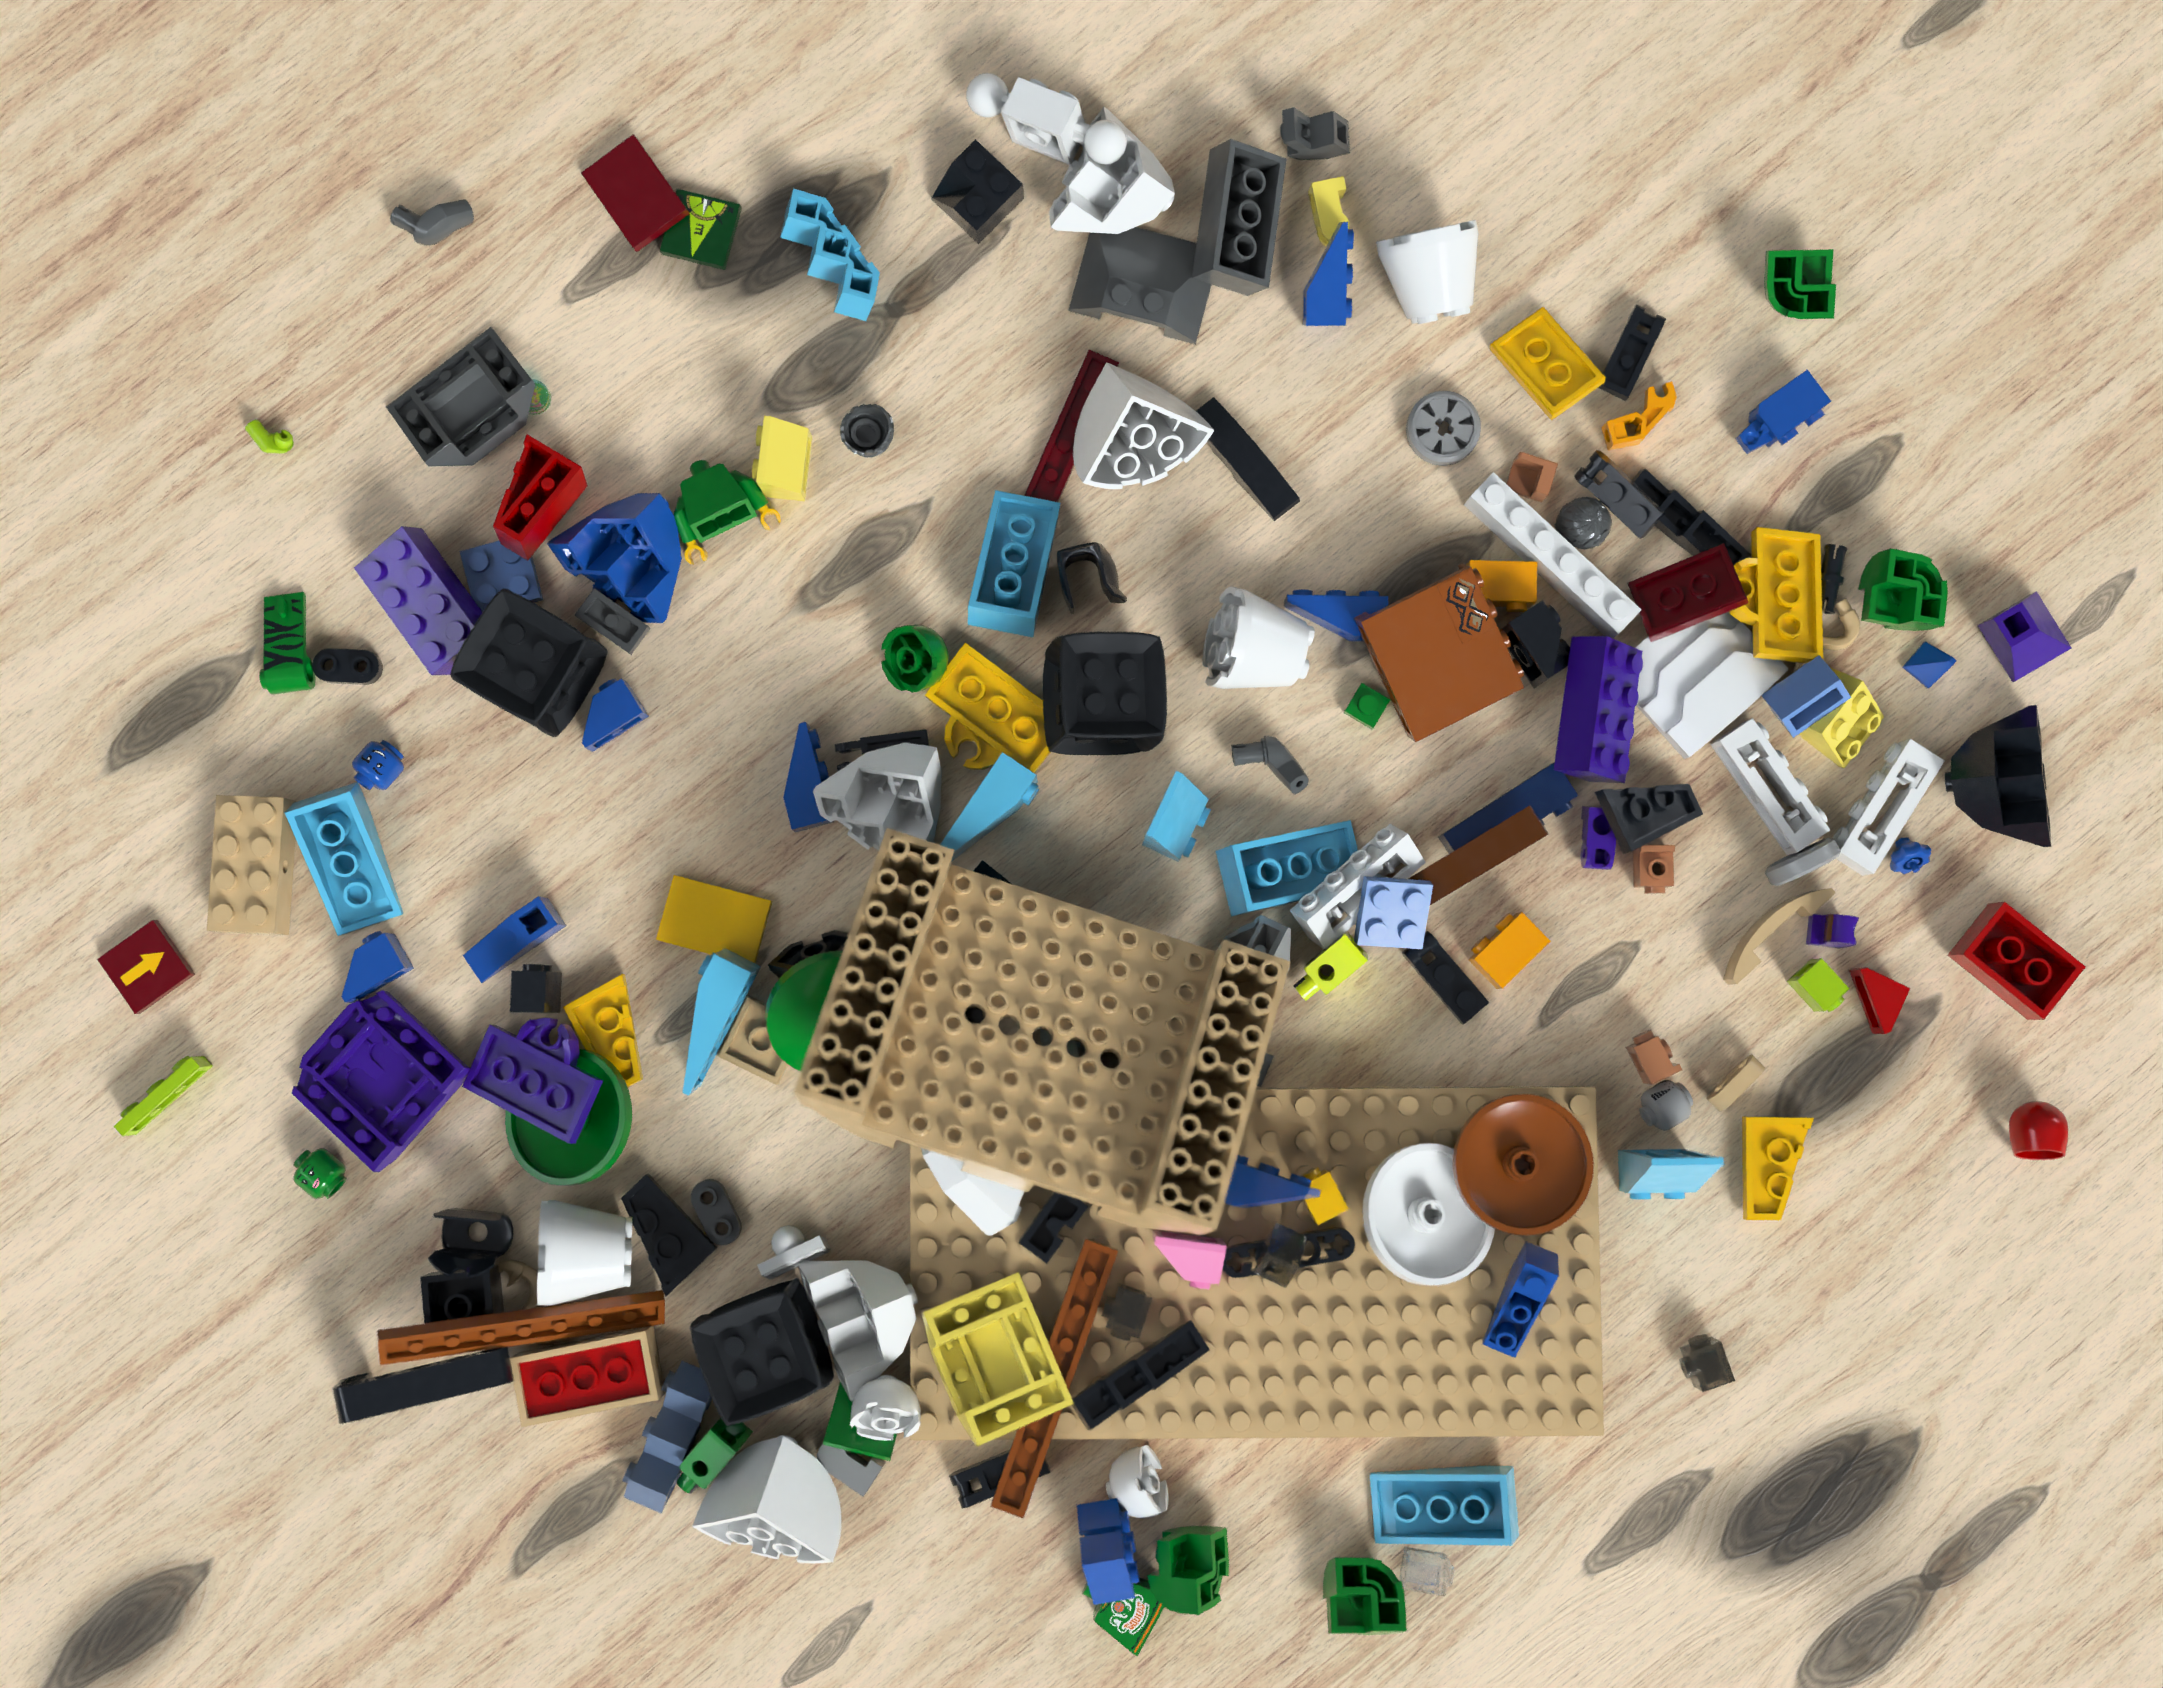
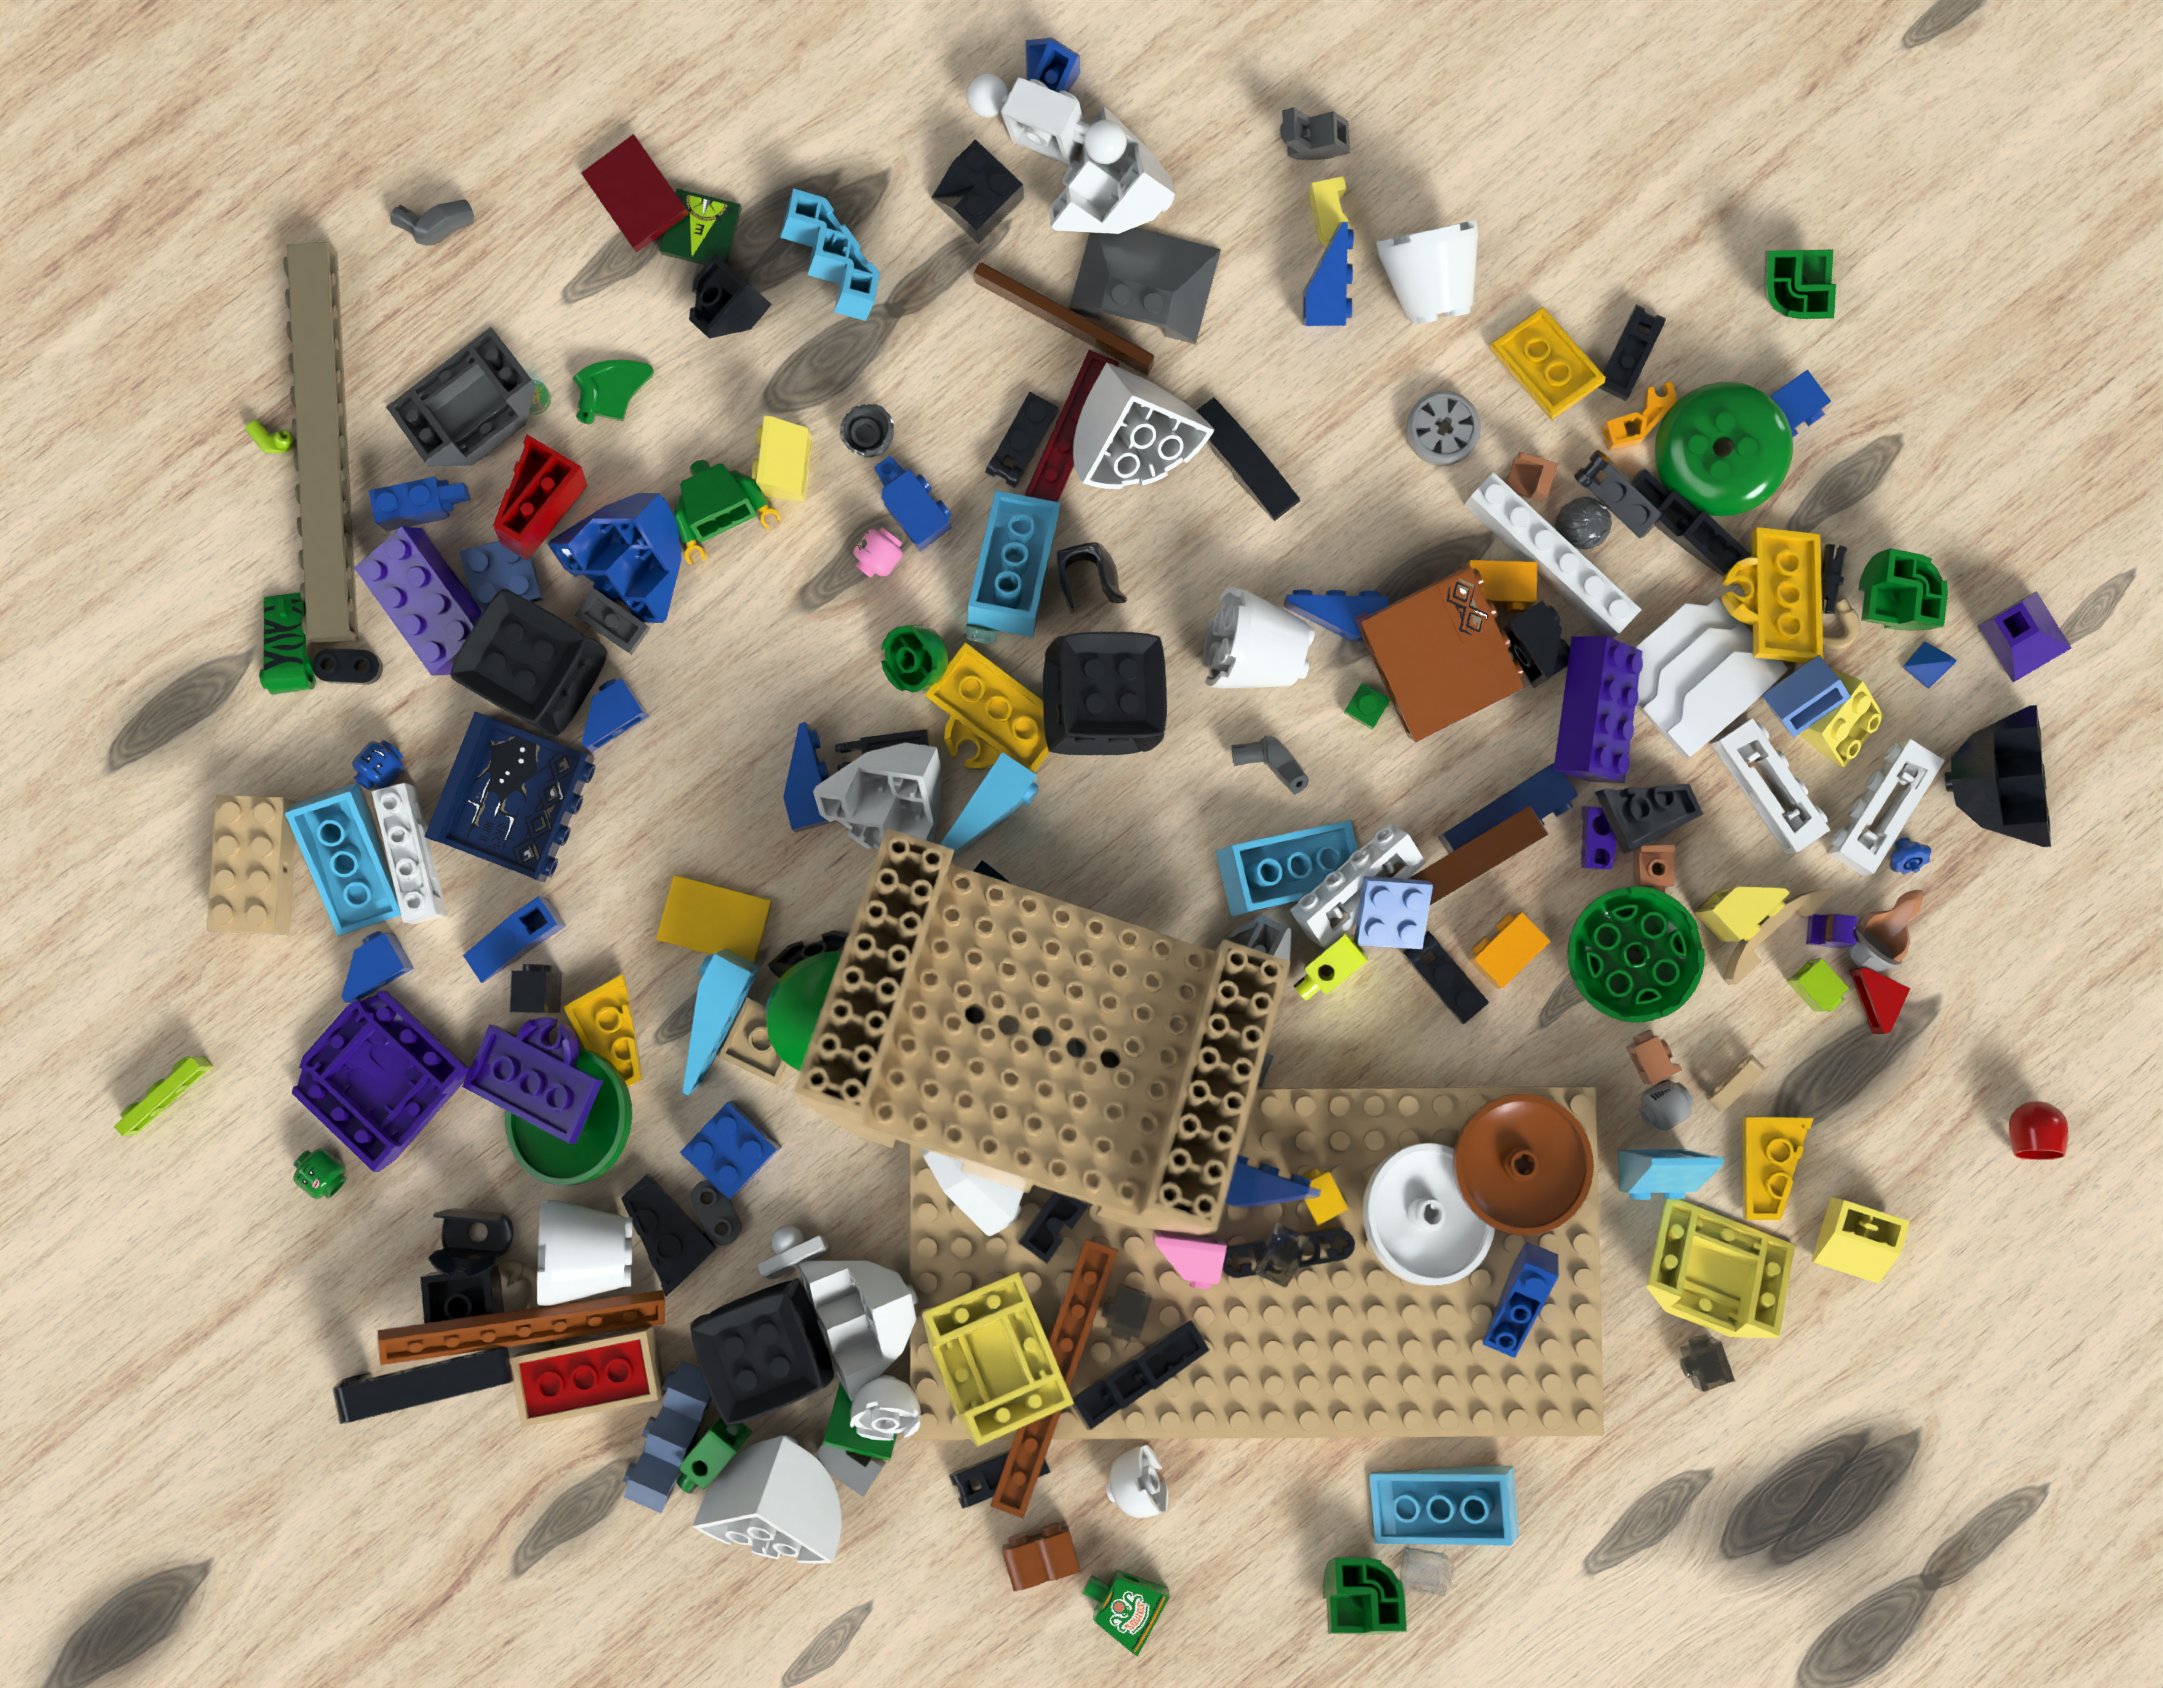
(146, 966): dark red tile -> none
(321, 443): none -> dark tan brick
(409, 853): none -> white brick
(416, 502): none -> blue hinge
(510, 797): none -> dark blue panel
(609, 388): none -> green arm
(725, 301): none -> black slope
(730, 1149): none -> blue brick
(878, 552): none -> bright pink head
(911, 505): none -> blue hinge
(980, 634): none -> clear light blue tile
(1022, 439): none -> black plate
(1040, 1557): none -> dark orange brick
(1052, 64): none -> blue slope
(1064, 318): none -> reddish brown tile
(1107, 1551): blue piece -> none
(1176, 819): medium azure slope -> none
(1190, 1568): green brick -> none
(1239, 217): dark grey brick -> none
(1668, 949): none -> green brick
(1688, 592): dark red tile -> none
(1719, 1272): none -> light yellow slope
(1732, 482): none -> green brick
(1737, 911): none -> light yellow slope
(1803, 862): light grey wheel -> none
(1859, 1240): none -> light yellow slope
(1884, 935): none -> nougat piece
(2016, 961): red brick -> none

